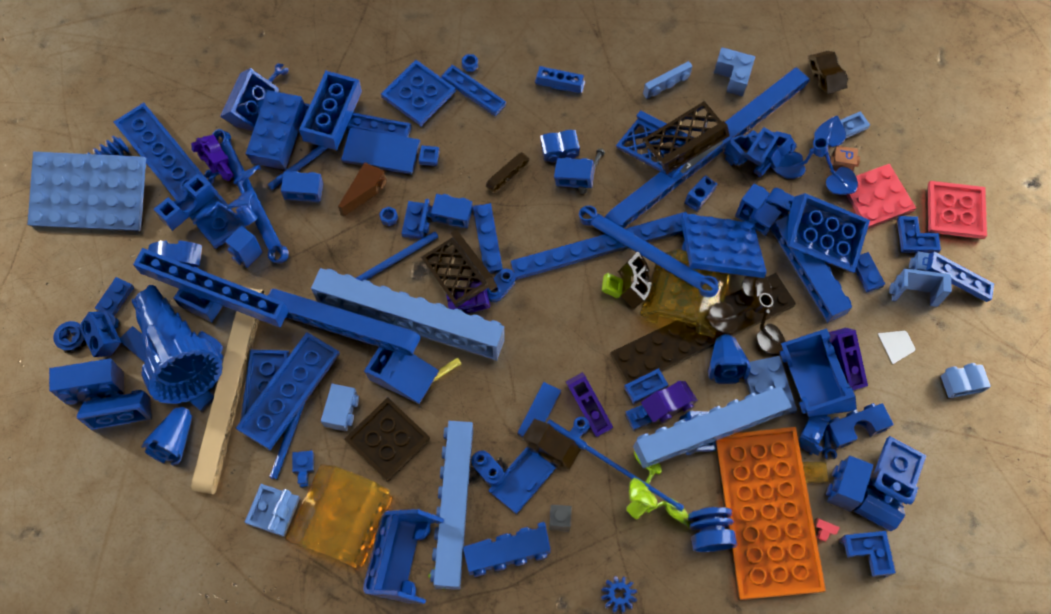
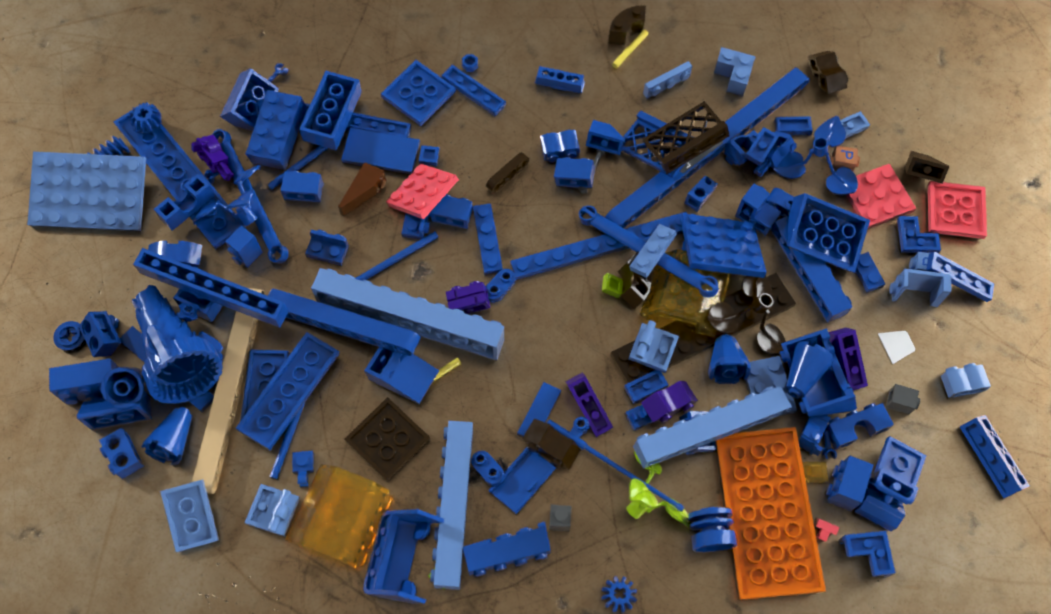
(114, 296): blue plate -> none
(123, 386): none -> blue cone
(124, 451): none -> blue brick
(145, 118): none -> blue gear
(188, 316): none -> blue plate
(189, 515): none -> medium blue plate
(327, 247): none -> blue bracket
(339, 407): medium blue brick -> none
(388, 216): blue tile -> none
(422, 191): none -> coral plate
(473, 263): dark brown fence -> none
(604, 137): none -> blue slope
(626, 24): none -> dark brown brick
(630, 49): none -> light yellow bar
(653, 250): none -> medium blue plate
(653, 347): none -> medium blue plate
(794, 125): none -> blue tile
(807, 368): none -> blue cone
(903, 399): none -> dark grey brick
(926, 167): none -> dark brown slope
(994, 456): none -> blue fence

